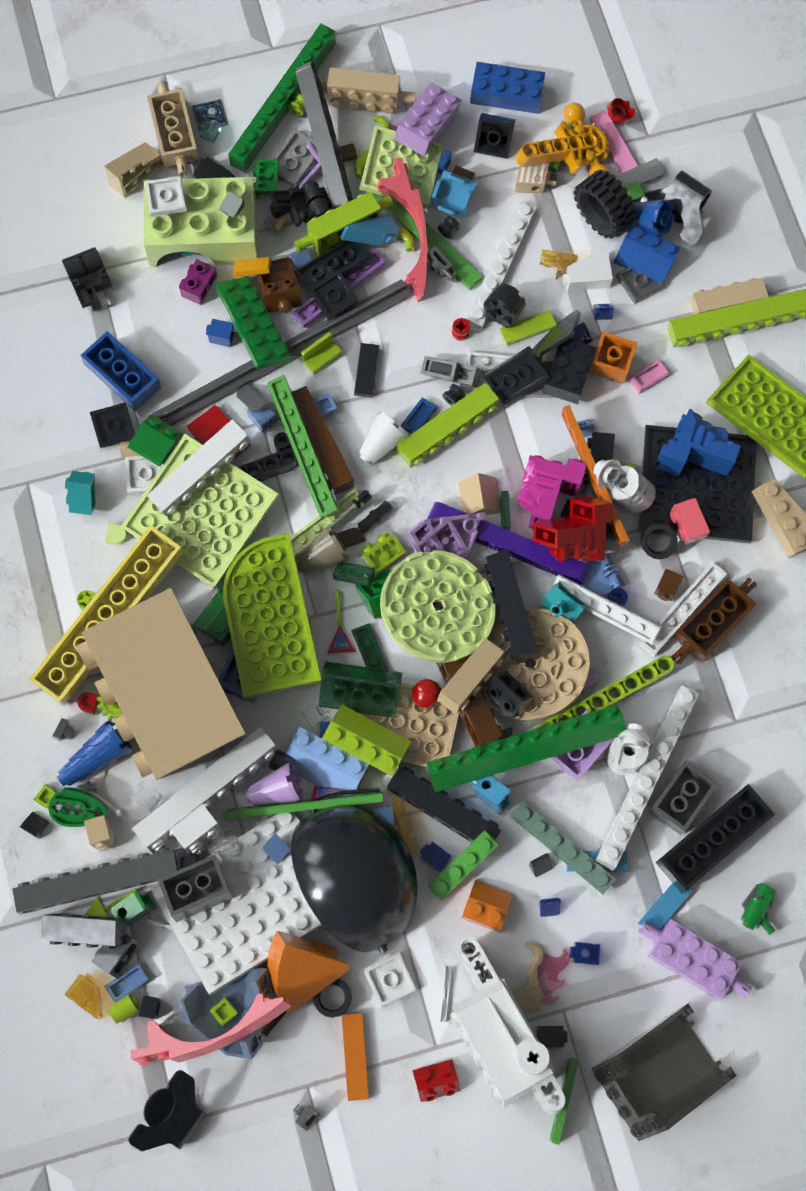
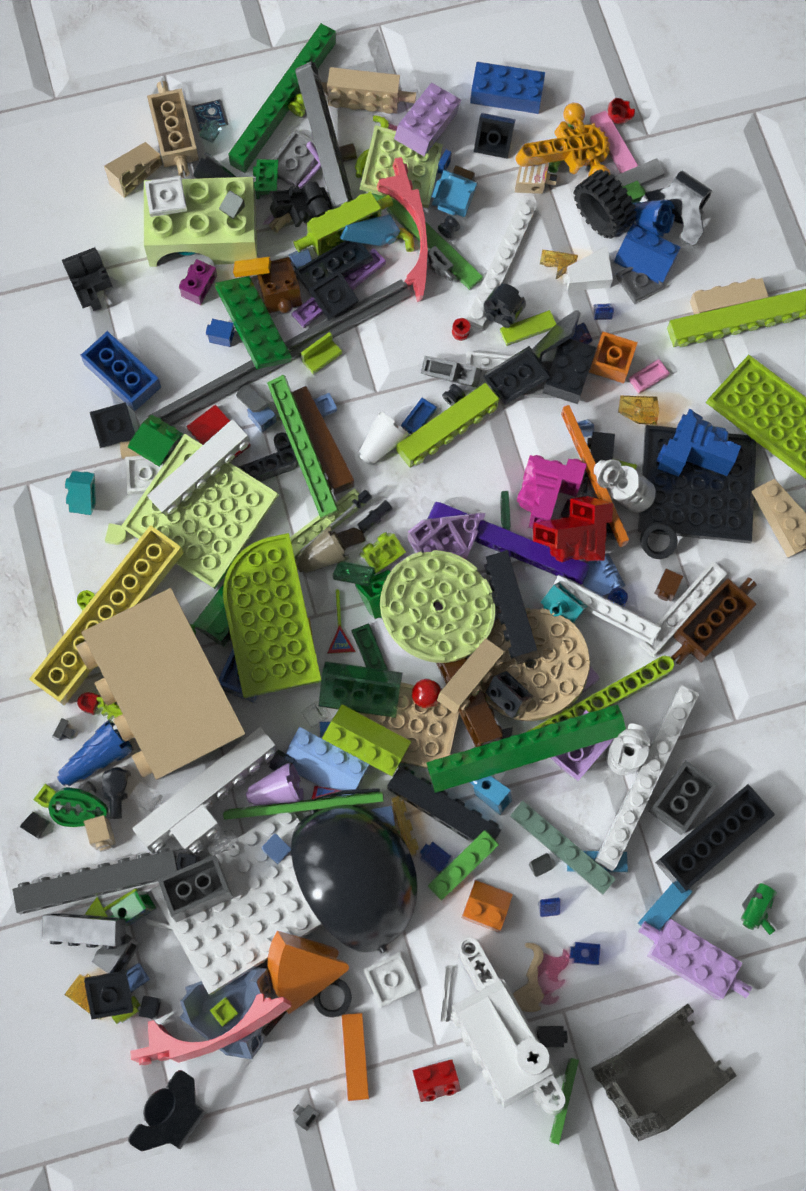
(108, 995): none -> black hinge
(113, 787): none -> black piece
(366, 370): black tile -> none
(479, 494): tan slope -> none
(639, 409): none -> clear yellow slope
(689, 521): coral brick -> none

